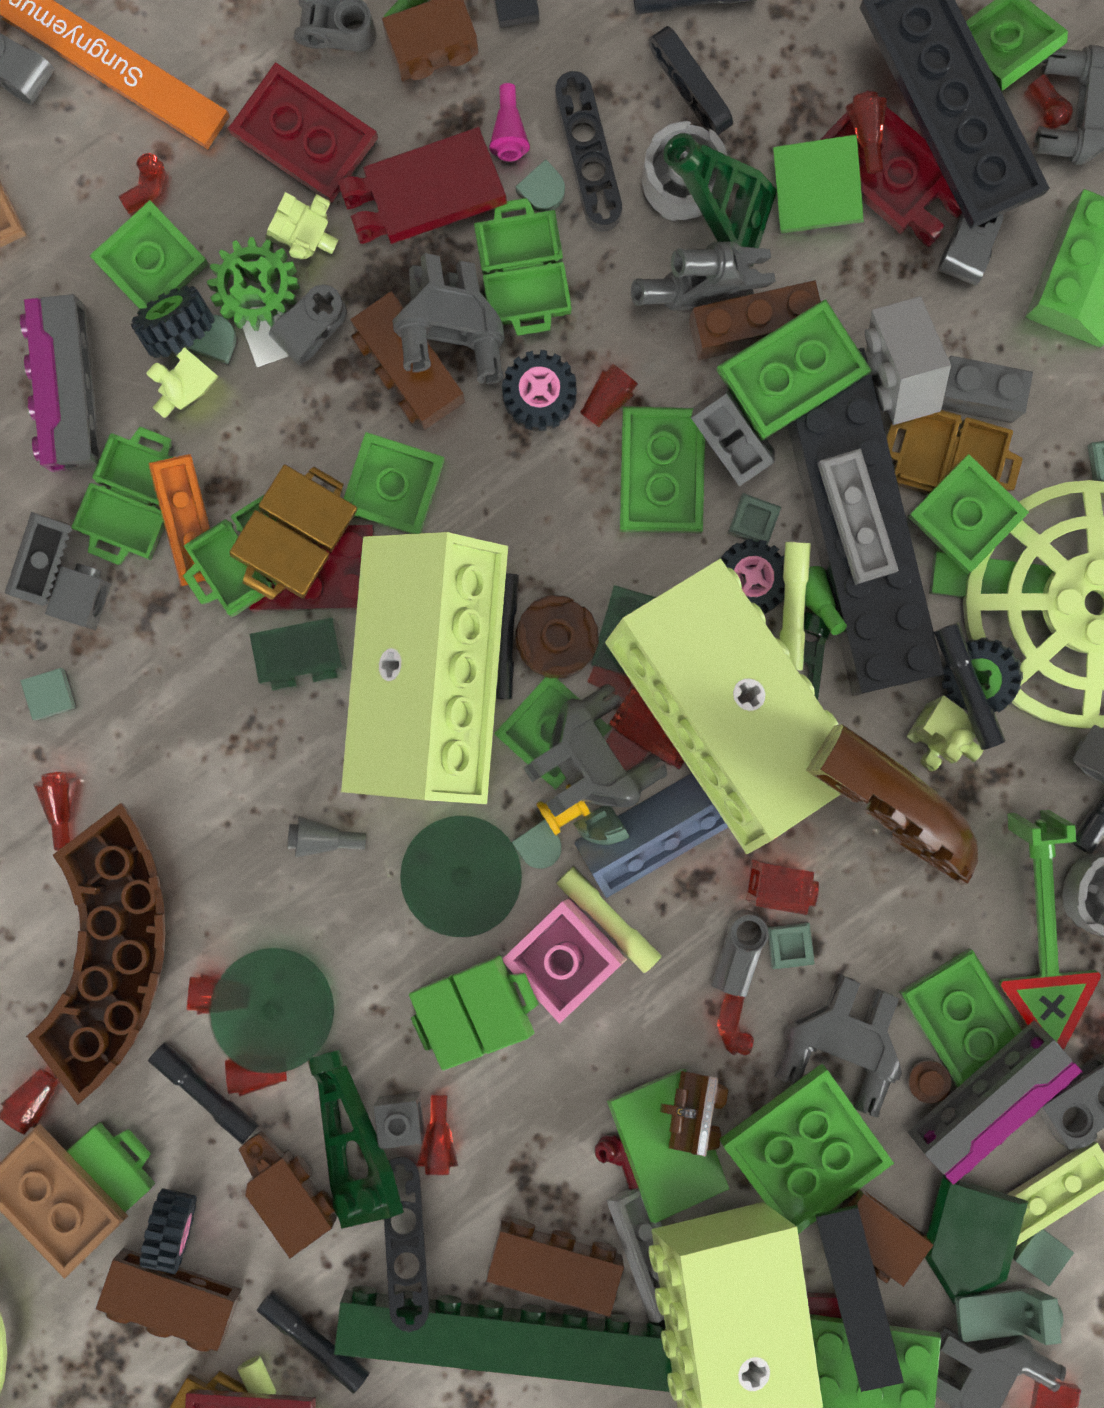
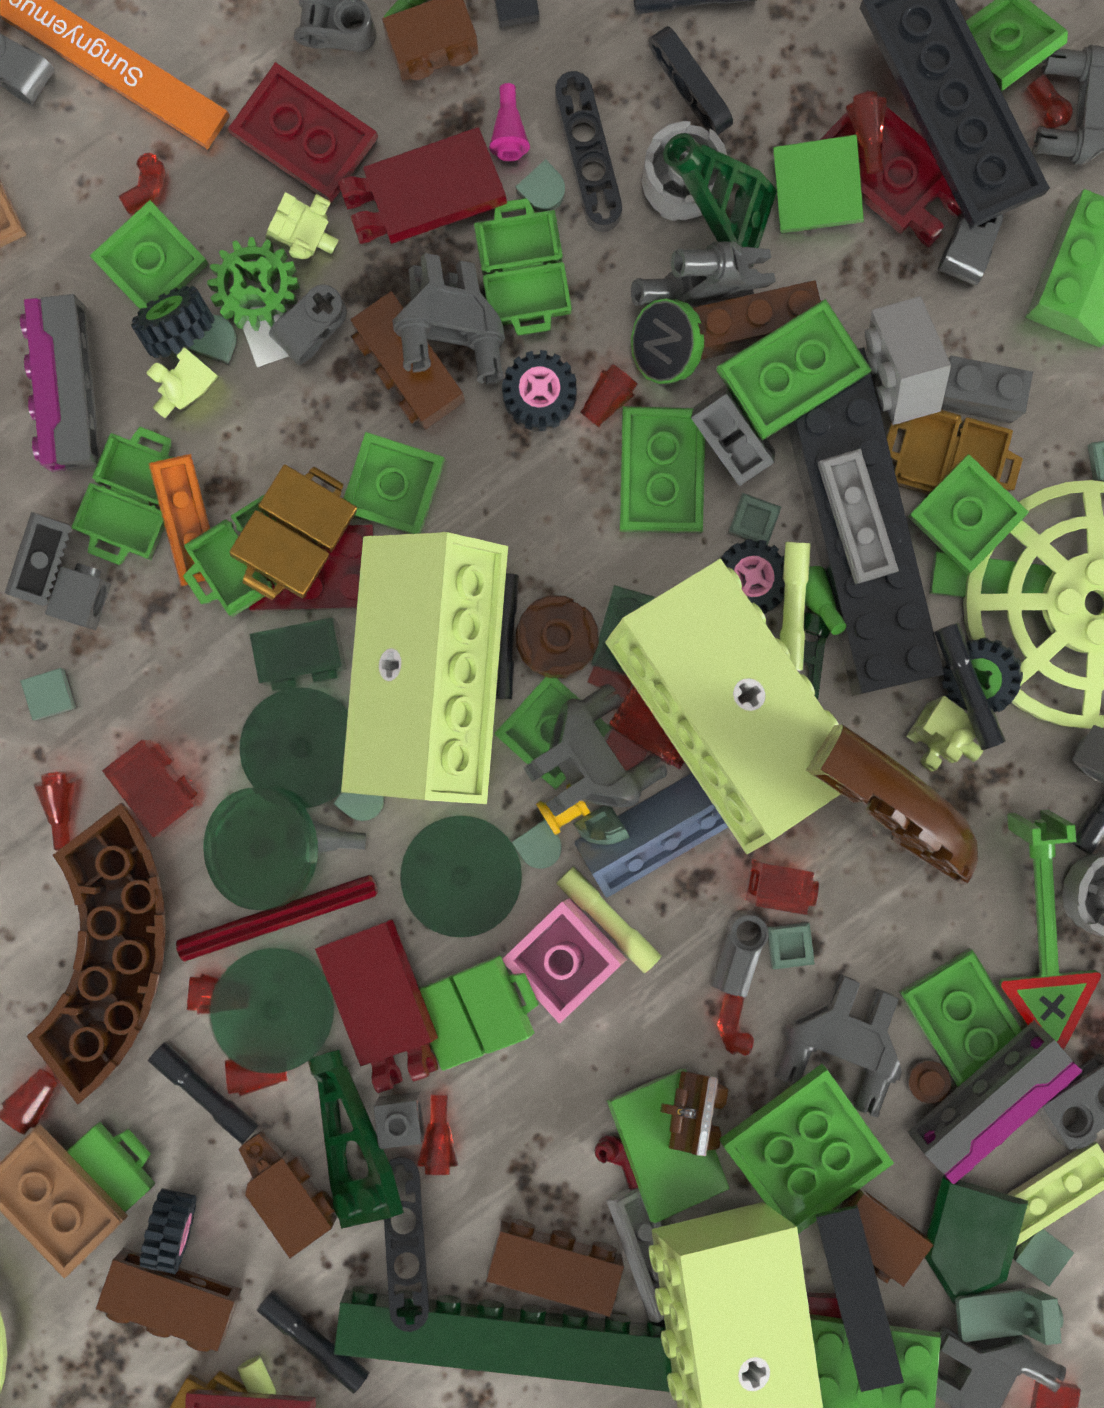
(153, 787): none -> clear red brick
(260, 848): none -> clear green piece
(276, 918): none -> dark red axle
(296, 745): none -> clear green piece
(360, 806): none -> sand green tile
(380, 1003): none -> dark red tile
(667, 341): none -> tile

